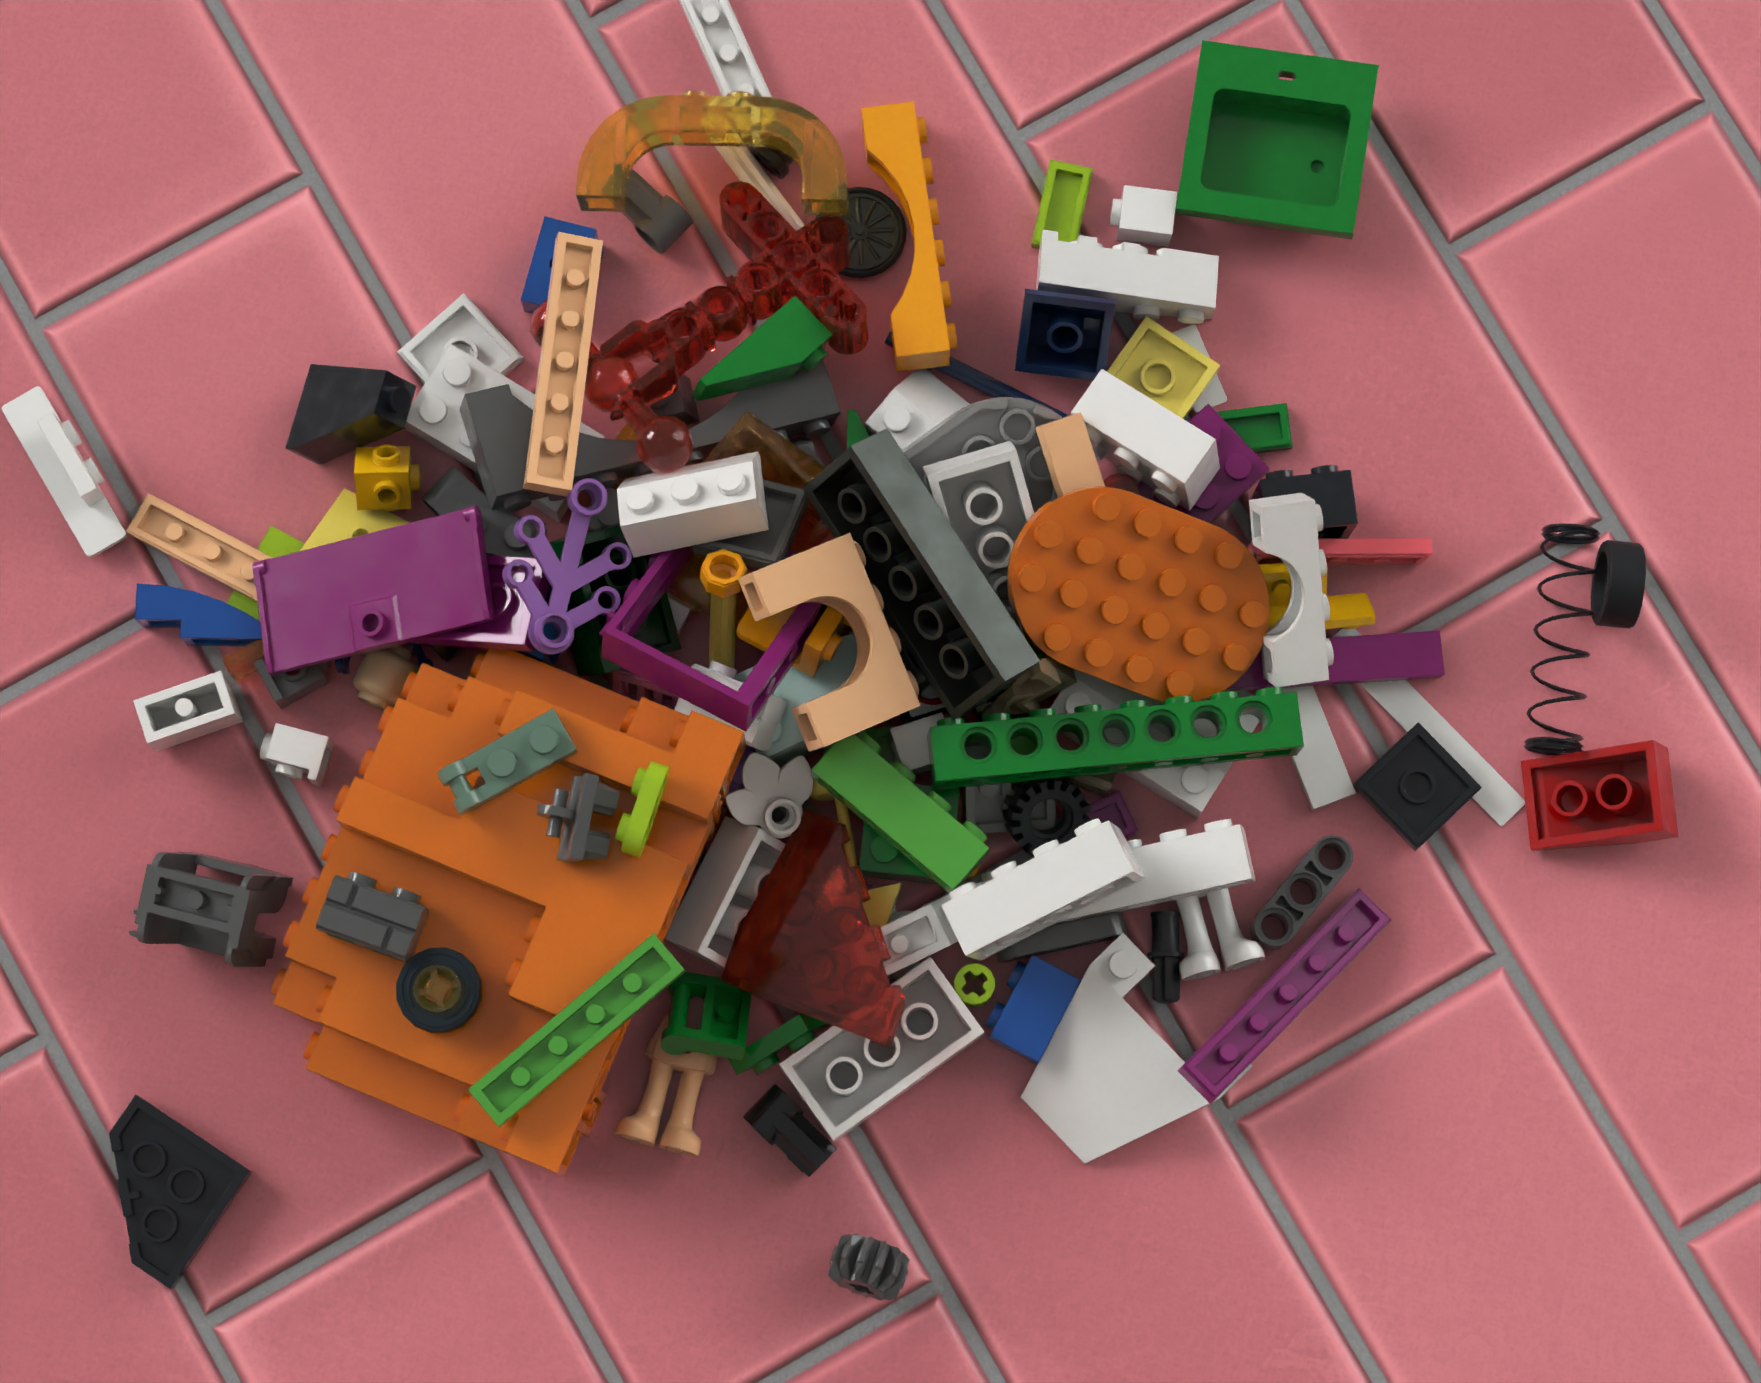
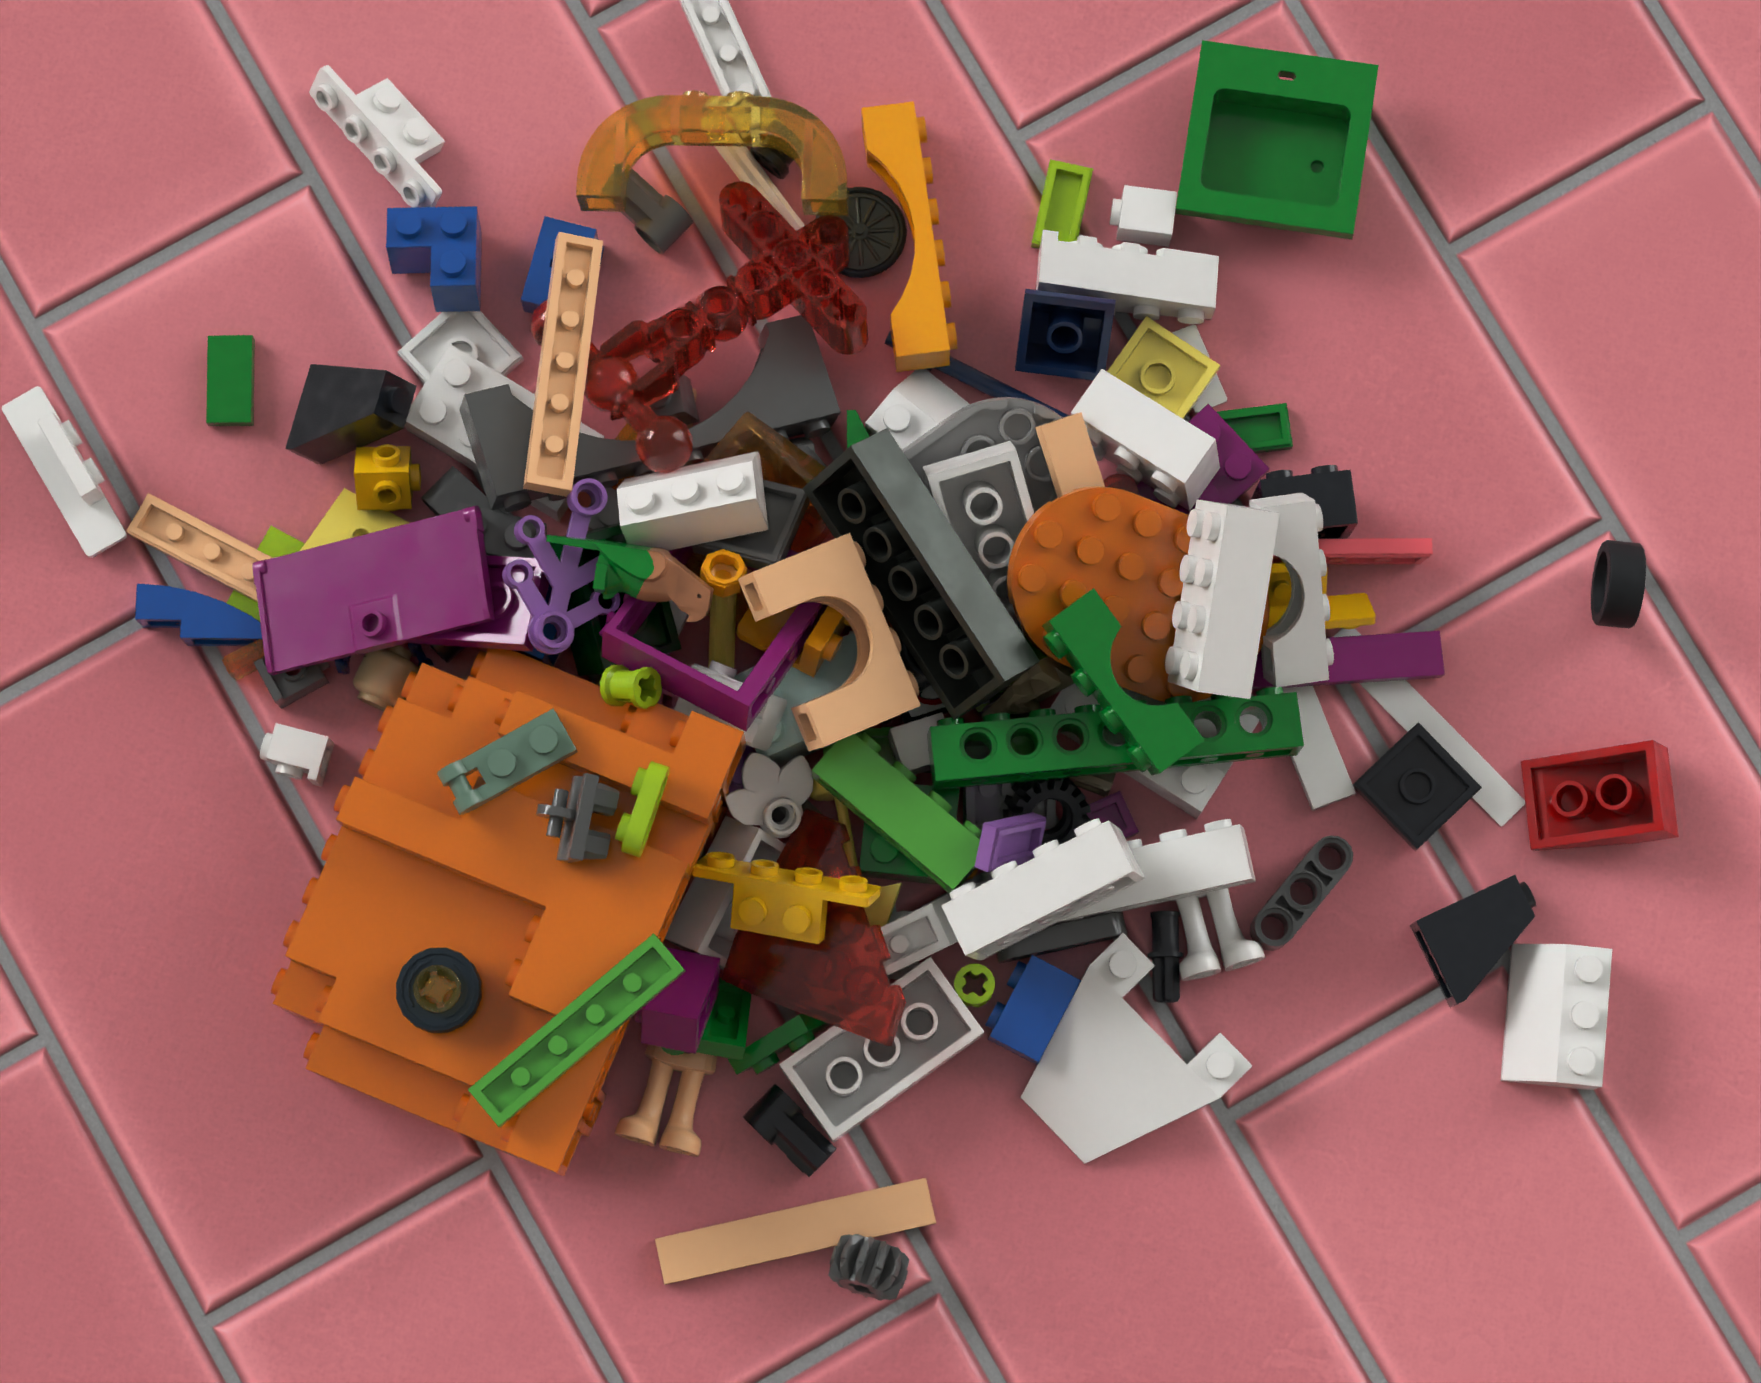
(169, 1188): black plate -> none
(188, 711): white brick -> none
(209, 912): dark grey animal -> none
(230, 380): none -> green tile
(373, 917): dark grey brick -> none
(385, 131): none -> white bracket
(442, 244): none -> blue brick
(625, 686): none -> lime bush
(645, 575): none -> animal
(682, 1009): none -> magenta brick
(771, 354): green slope -> none
(781, 899): none -> yellow bracket
(794, 1231): none -> light nougat tile
(1009, 840): none -> medium lavender tile
(1085, 638): none -> green arch
(1222, 598): none -> white brick
(1284, 996): magenta tile -> none
(1473, 935): none -> black slope
(1553, 745): black piece -> none
(1556, 1015): none -> white slope

